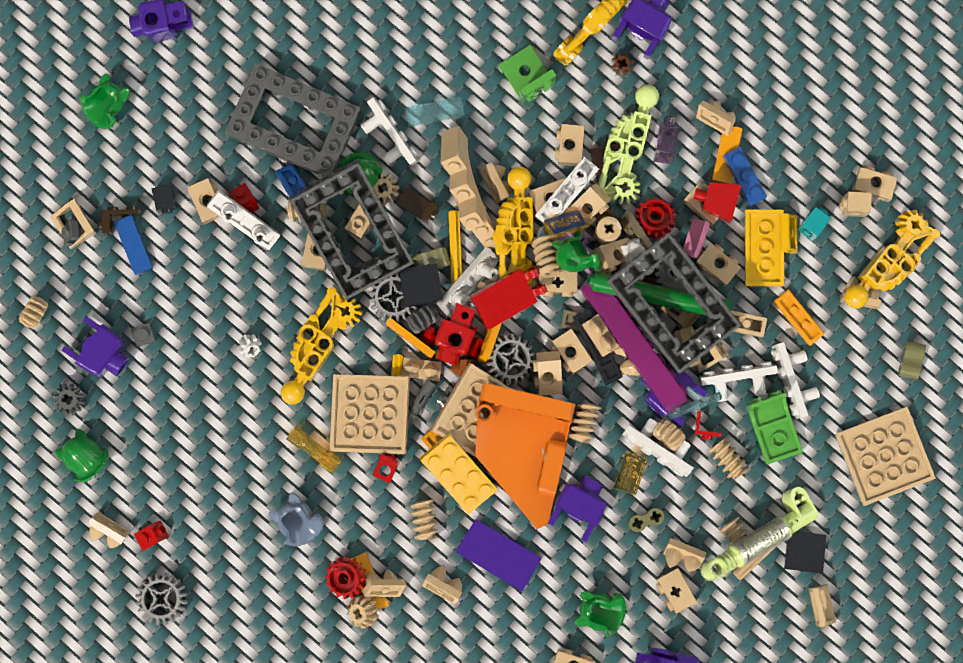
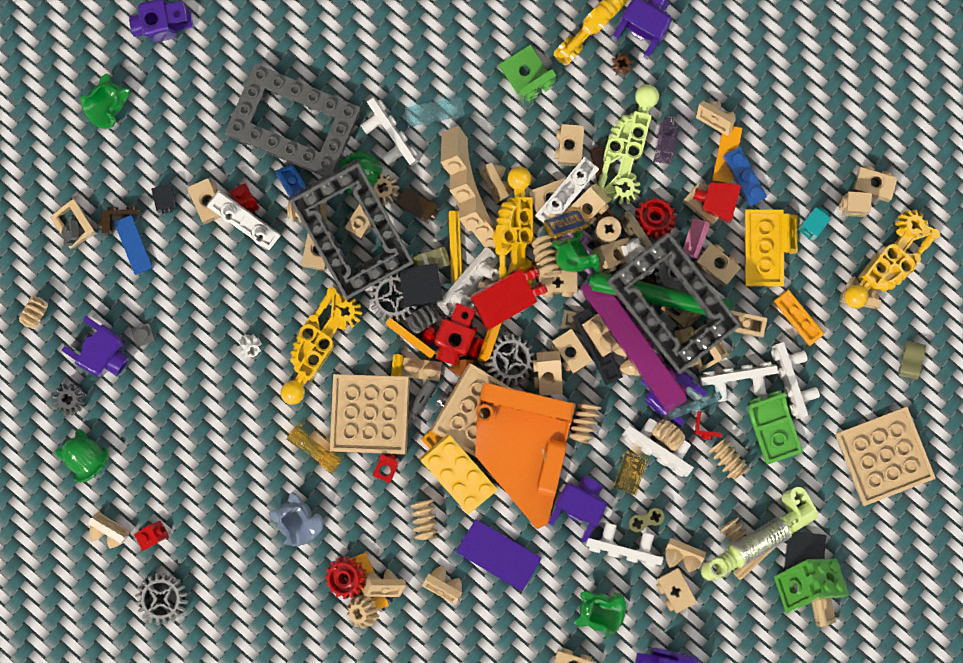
(642, 553): none -> white plate
(812, 583): none -> bright green bracket

